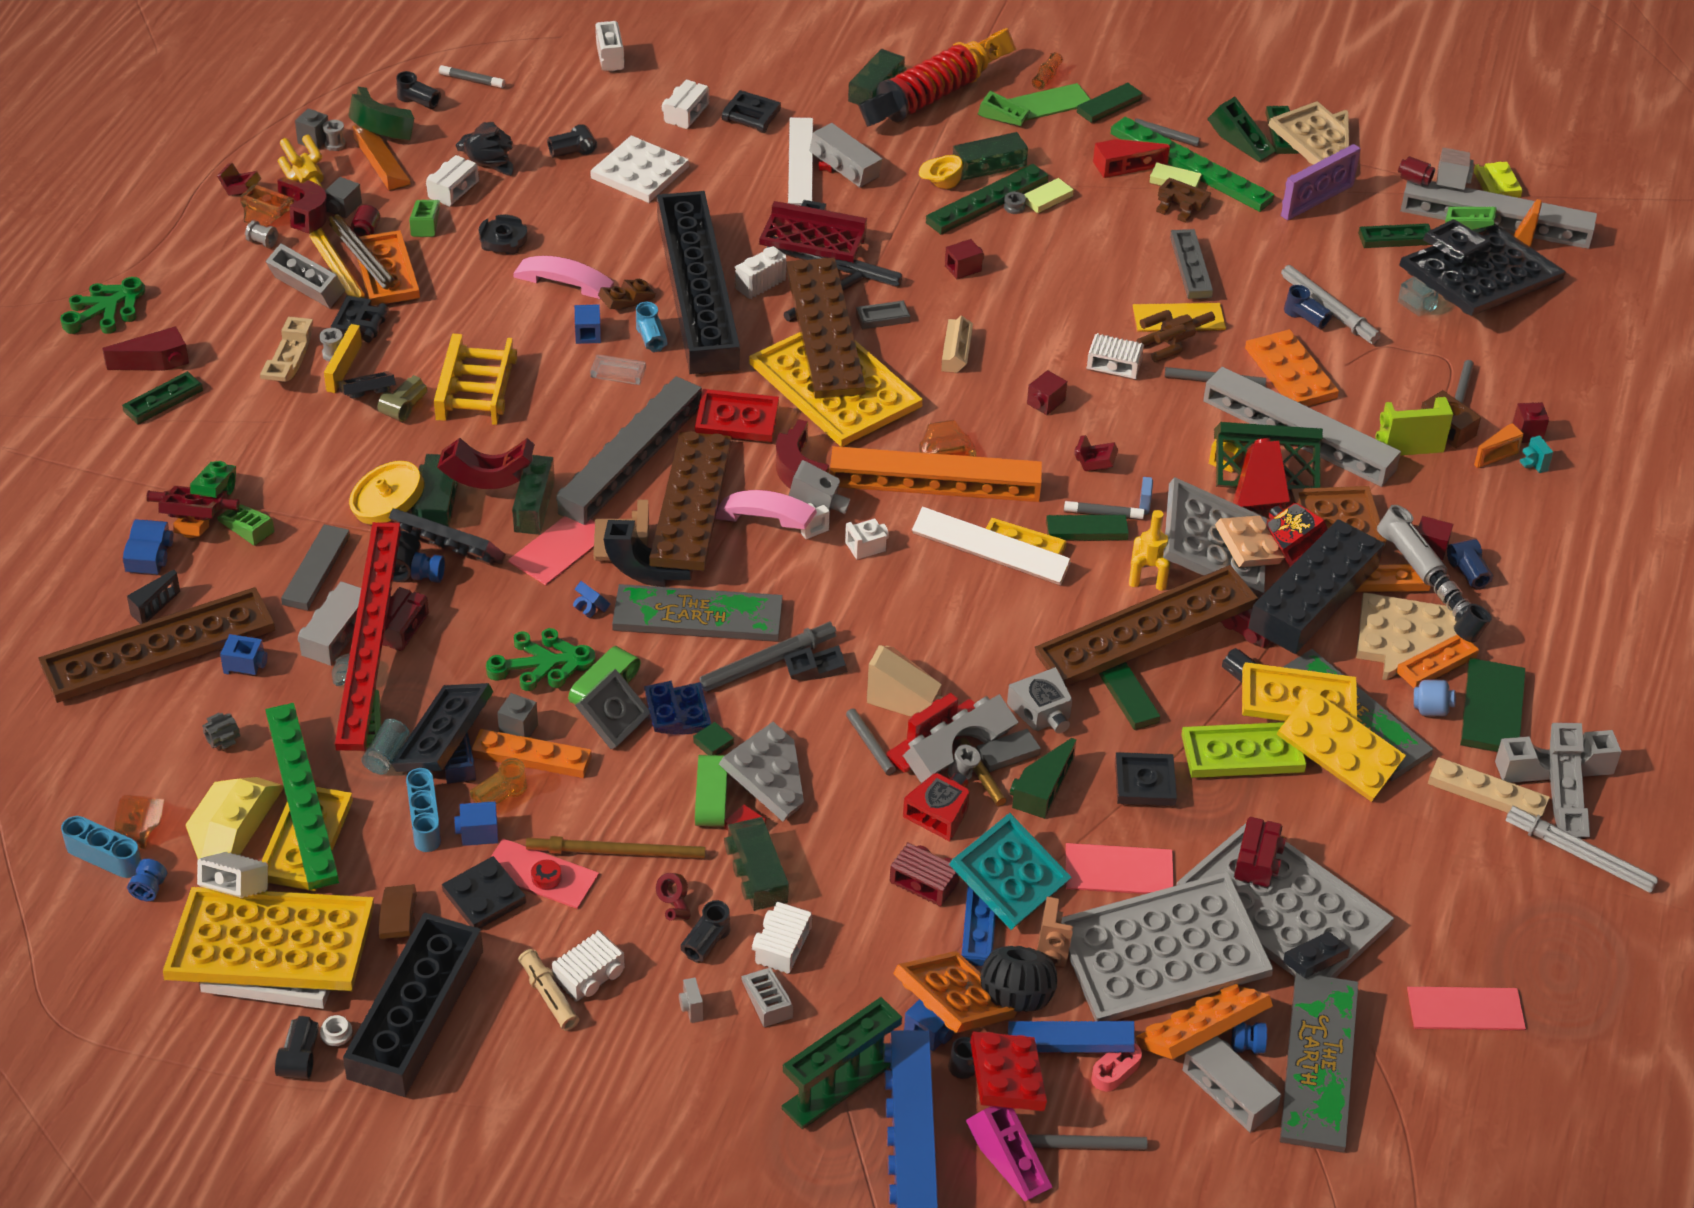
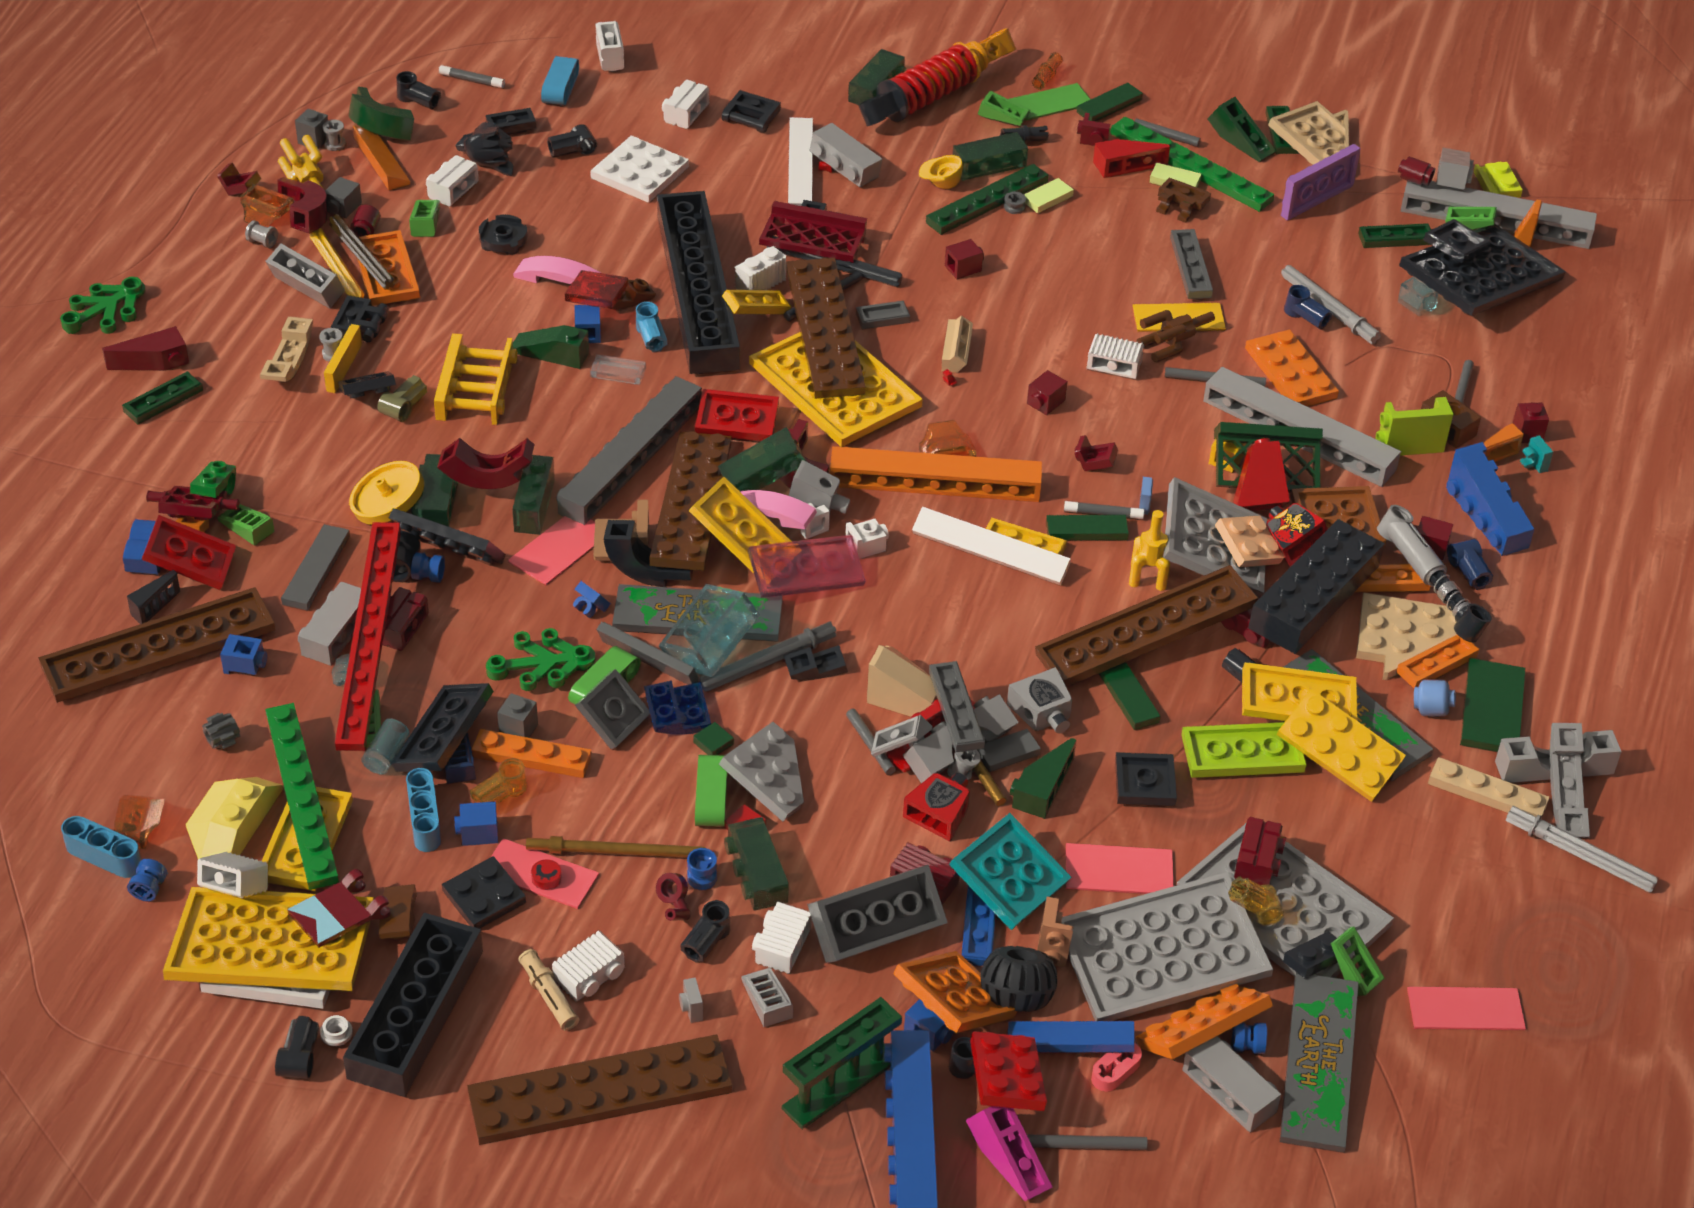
(189, 552): none -> red plate
(337, 910): none -> dark red flag
(513, 120): none -> black plate
(556, 344): none -> dark green slope
(560, 80): none -> dark azure beam
(596, 289): none -> clear red tile
(598, 1089): none -> reddish brown plate
(648, 654): none -> dark grey tile
(702, 868): none -> blue wheel
(710, 628): none -> clear light blue brick
(735, 520): none -> yellow plate
(756, 301): none -> yellow tile
(763, 462): none -> clear green brick
(806, 566): none -> clear pink tile
(877, 913): none -> dark grey brick
(900, 735): none -> light grey slope
(949, 378): none -> red piece
(956, 706): none -> dark grey tile
(1029, 133): none -> black pin
(1092, 131): none -> dark red bracket
(1258, 899): none -> clear yellow piece
(1367, 966): none -> bright green slope
(1488, 500): none -> blue wedge

